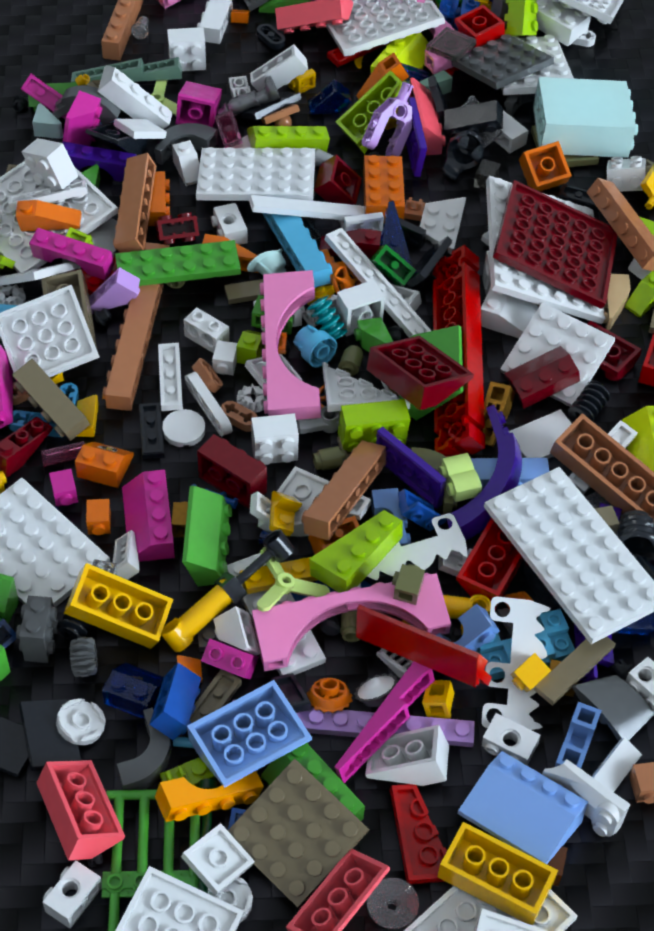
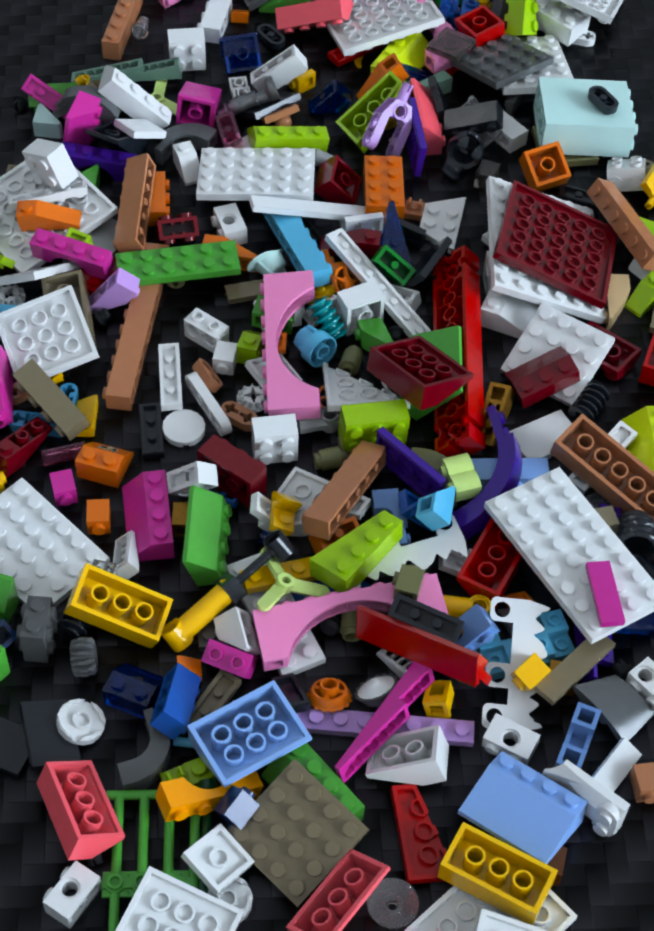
(193, 474): none -> white brick
(237, 806): none -> brick
(240, 52): none -> clear blue slope
(426, 618): none -> black brick
(436, 508): none -> medium azure slope
(603, 100): none -> black plate
(605, 594): none -> dark pink tile

